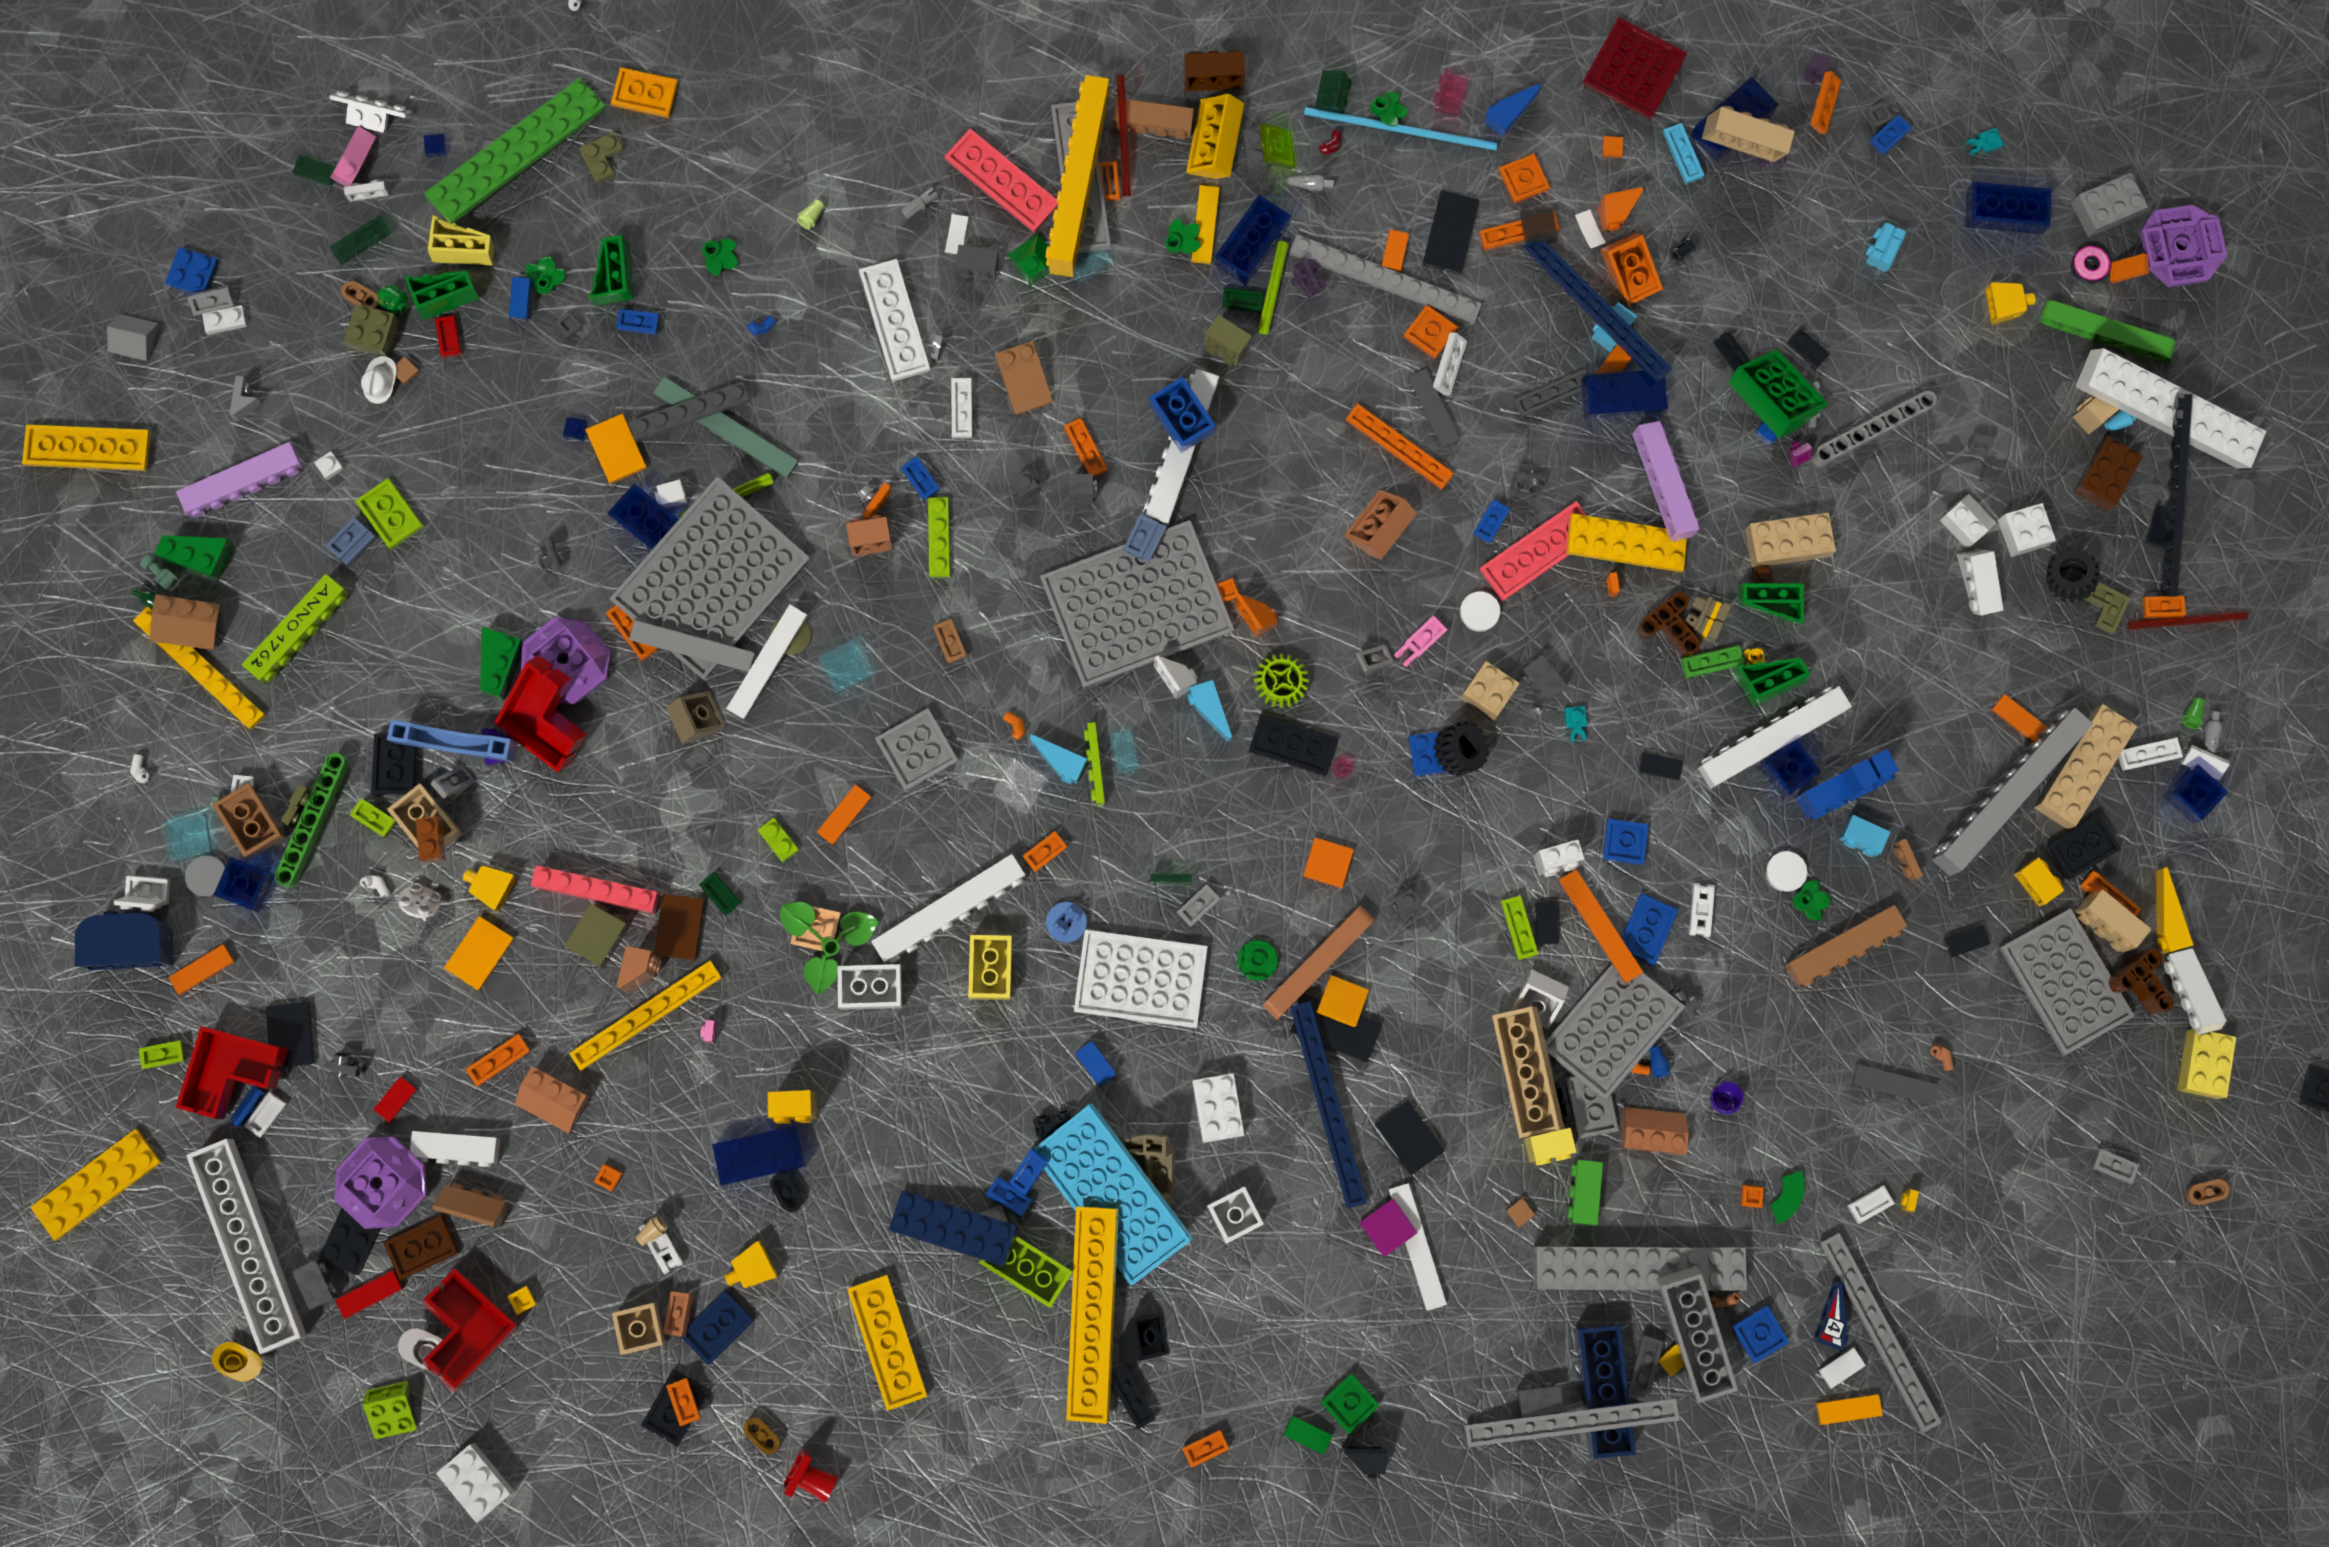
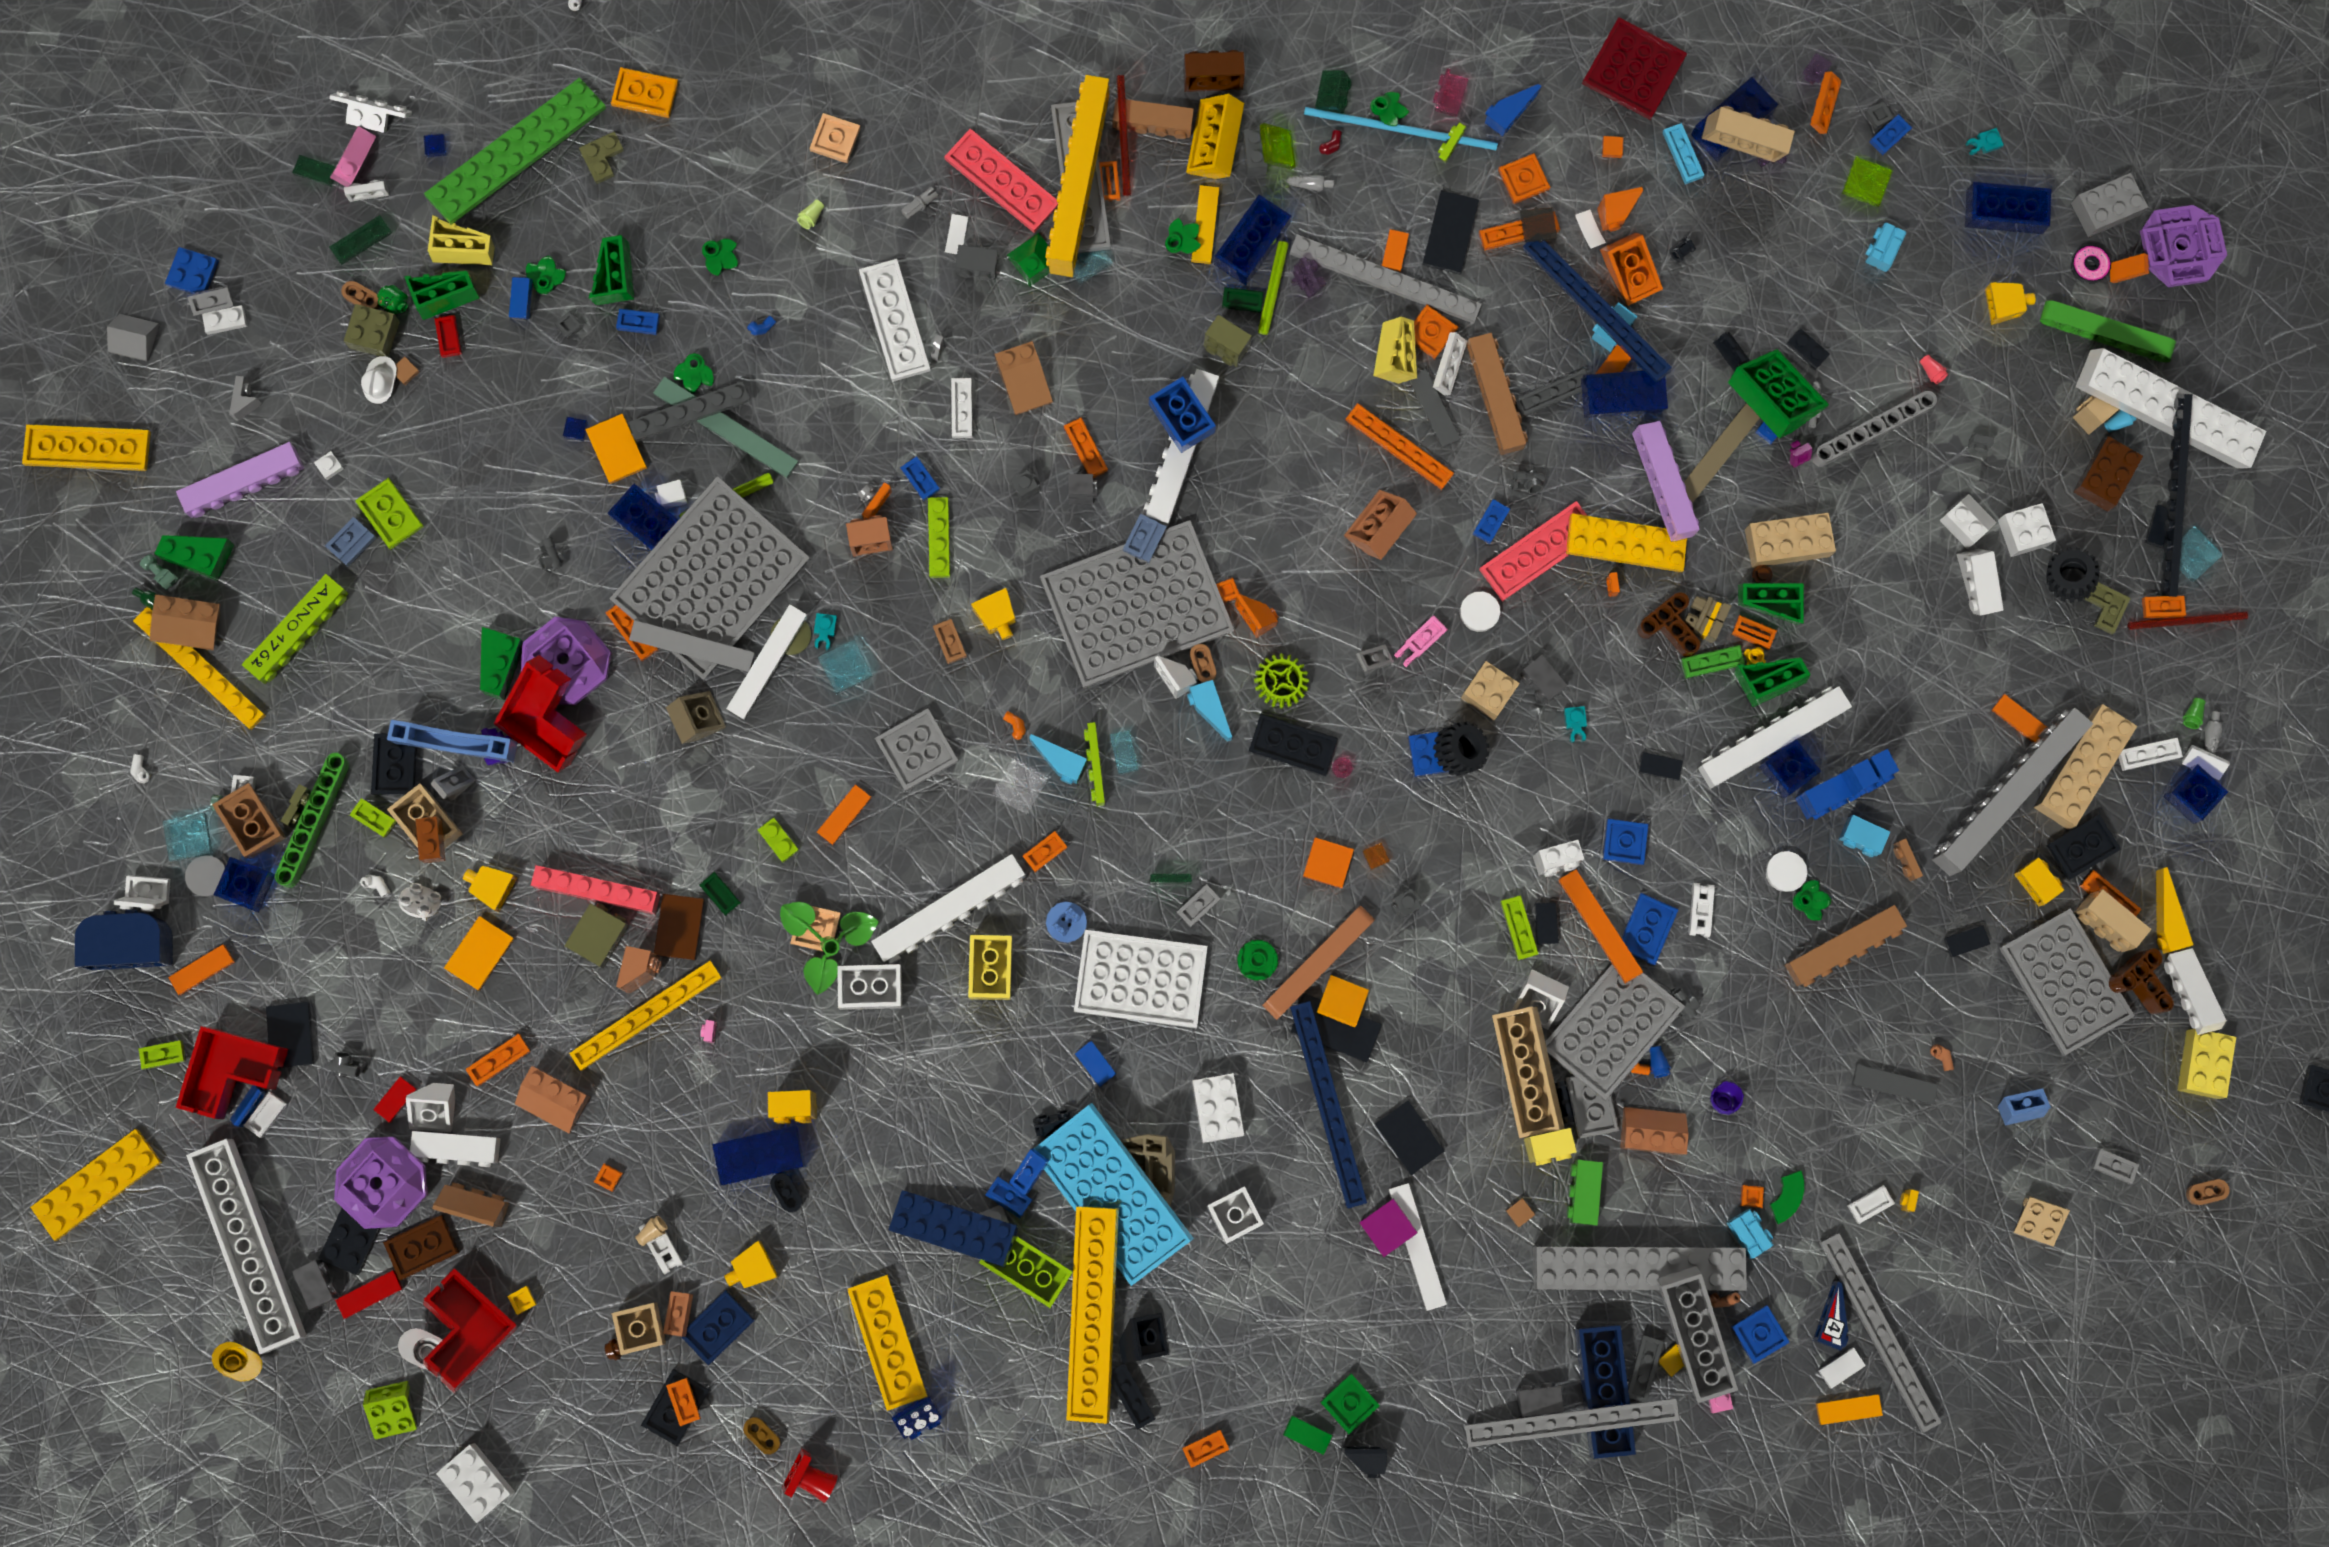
(431, 1108): none -> white slope
(612, 1350): none -> reddish brown plate
(694, 376): none -> green plate
(824, 627): none -> teal plate
(835, 138): none -> light nougat plate
(917, 1417): none -> clear blue slope
(995, 613): none -> yellow torso
(1203, 664): none -> medium nougat plate
(1375, 856): none -> clear orange tile
(1396, 351): none -> light yellow wedge
(1455, 135): none -> lime plate
(1496, 393): none -> medium nougat brick
(1720, 452): none -> dark tan tile
(1720, 1403): none -> bright pink plate
(1735, 632): none -> orange tile
(1750, 1233): none -> medium azure brick
(1867, 181): none -> clear neon green tile
(1933, 369): none -> coral cone
(2024, 1106): none -> medium blue brick
(2041, 1221): none -> tan hinge
(2197, 554): none -> clear light blue plate

